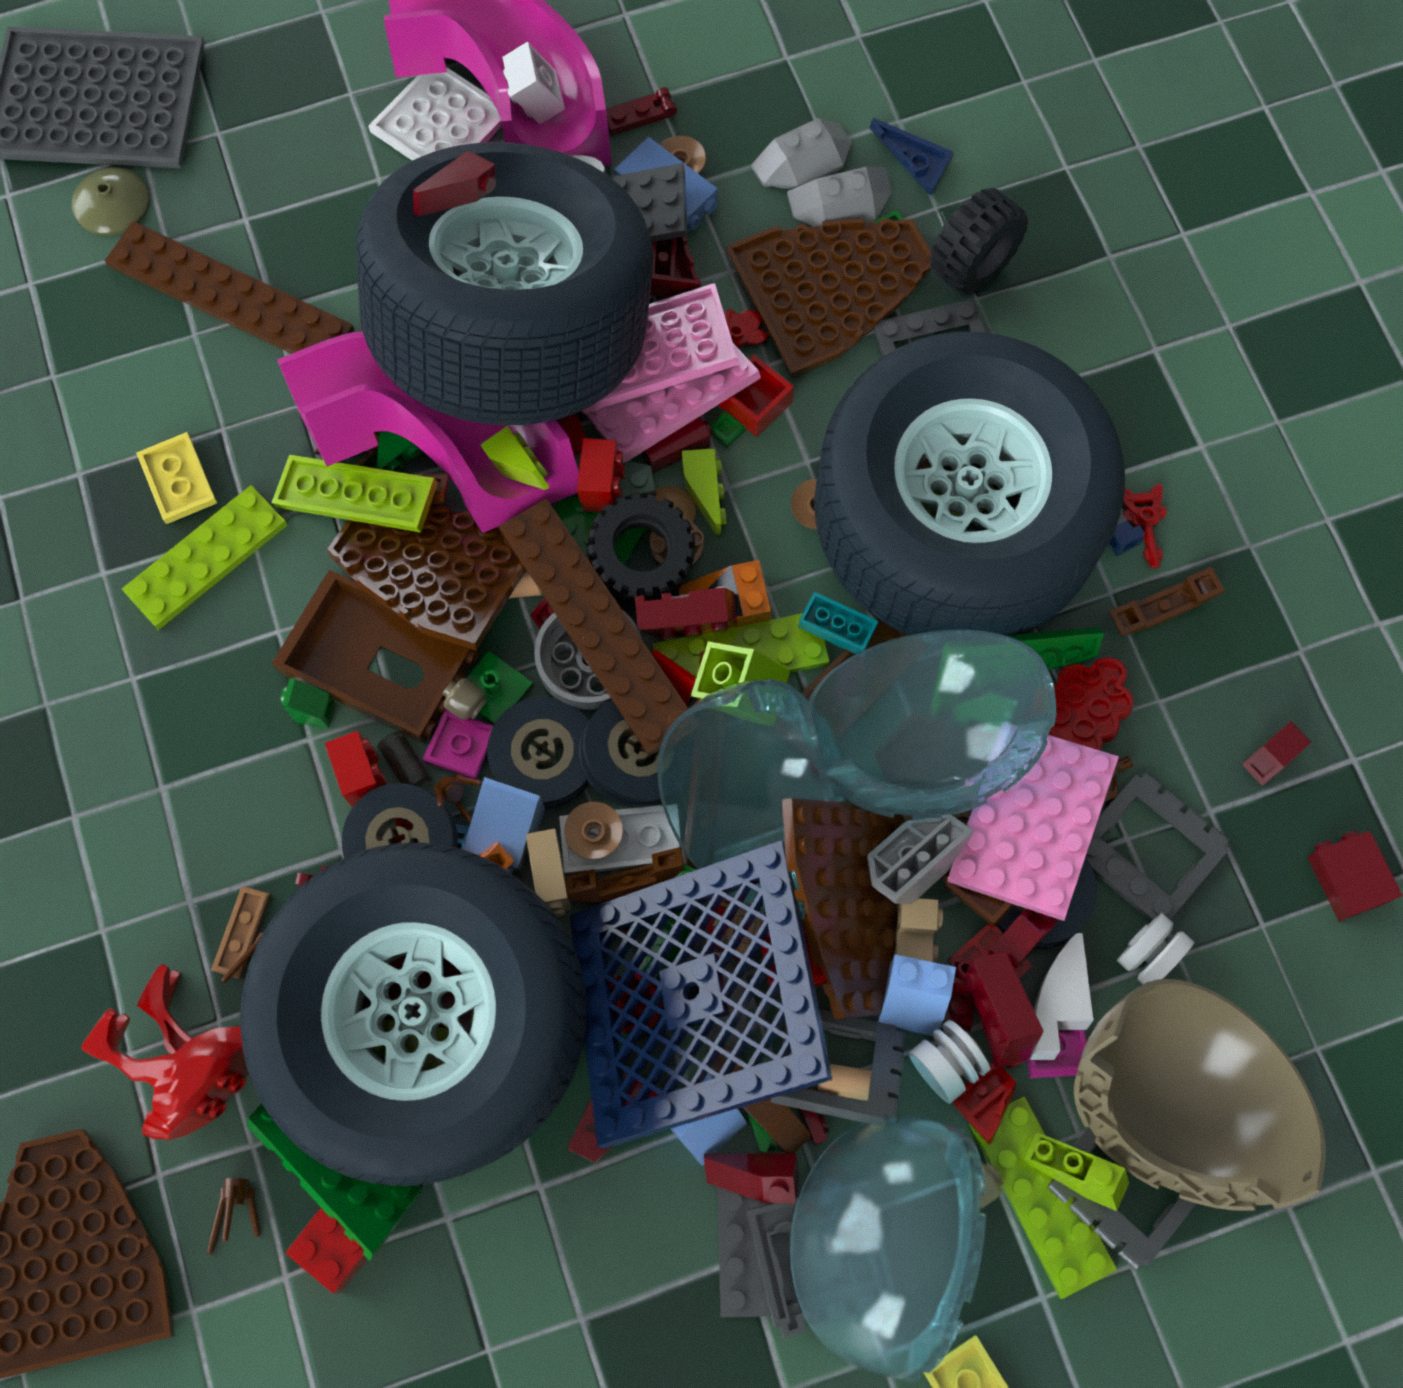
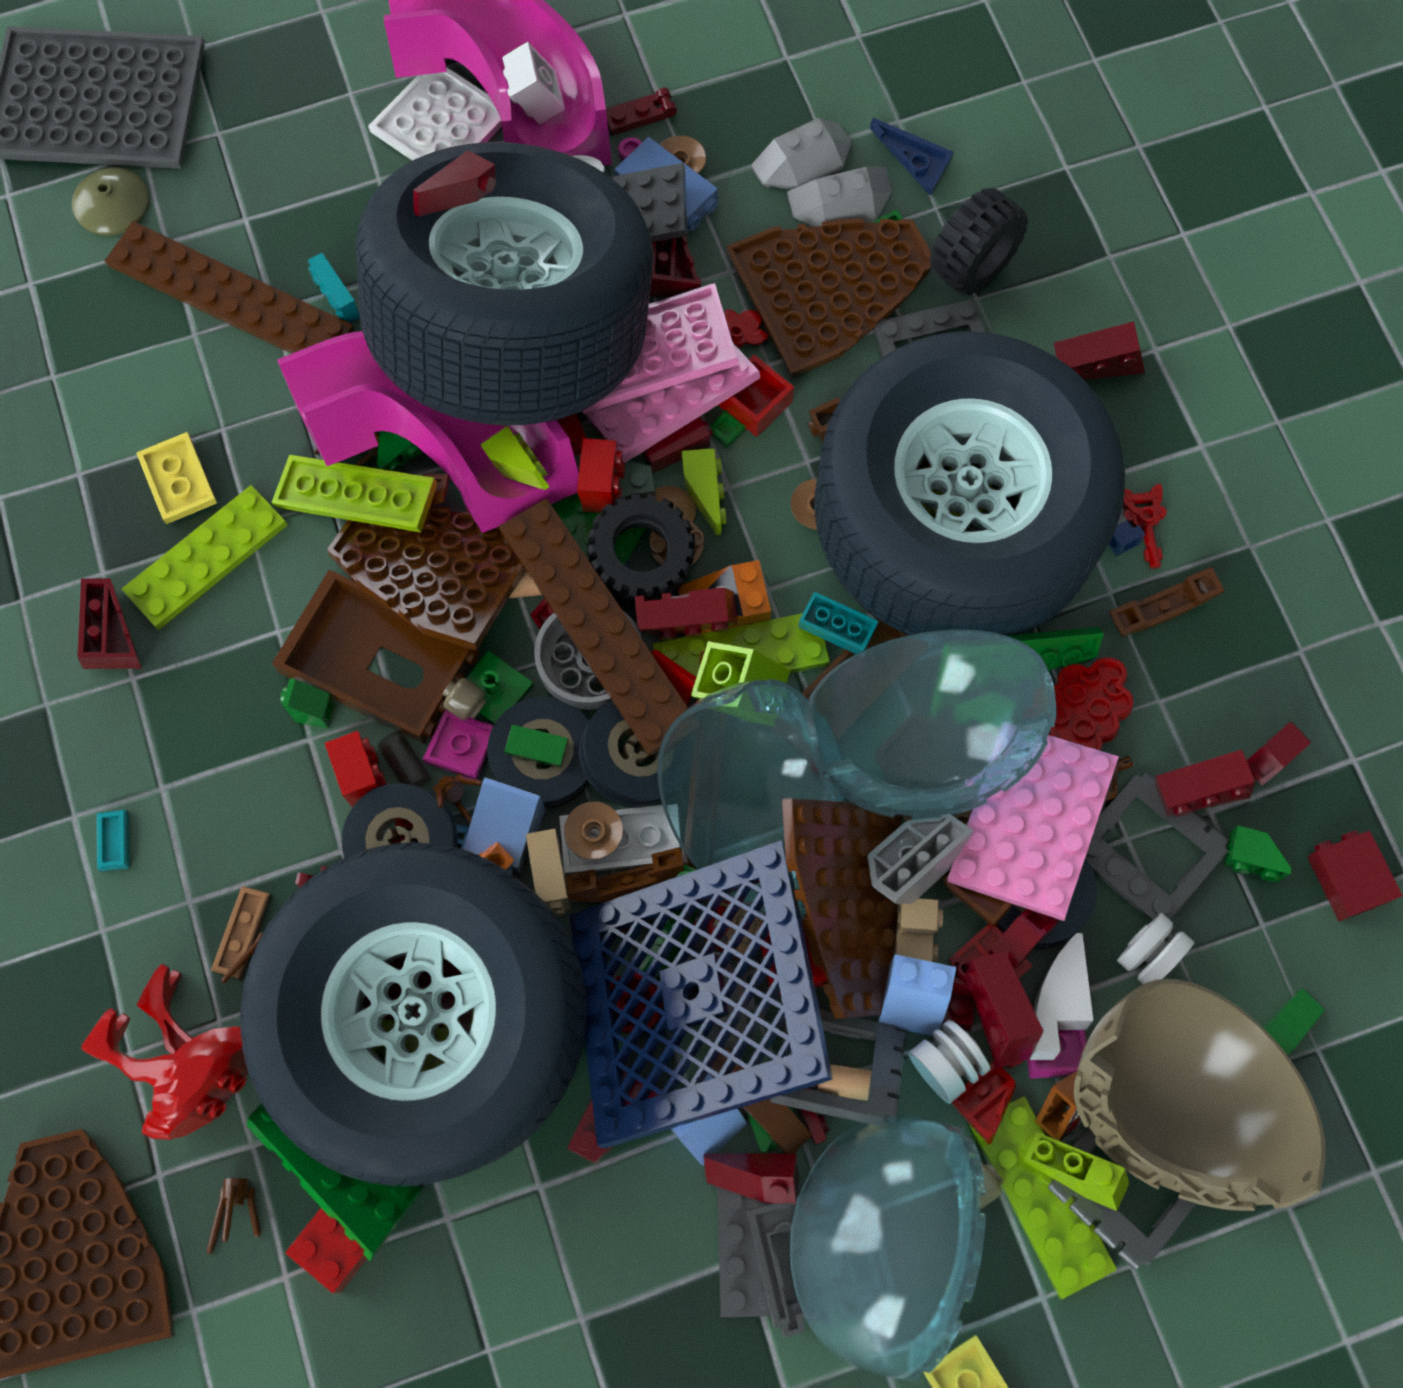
(103, 631): none -> dark red wedge
(113, 840): none -> teal tile
(333, 288): none -> teal piece
(536, 746): none -> green tile
(627, 146): none -> dark pink tile
(821, 417): none -> reddish brown window
(1051, 1115): none -> dark orange torso
(1103, 352): none -> dark red wedge
(1205, 784): none -> dark red wedge
(1255, 853): none -> green slope
(1294, 1020): none -> green slope

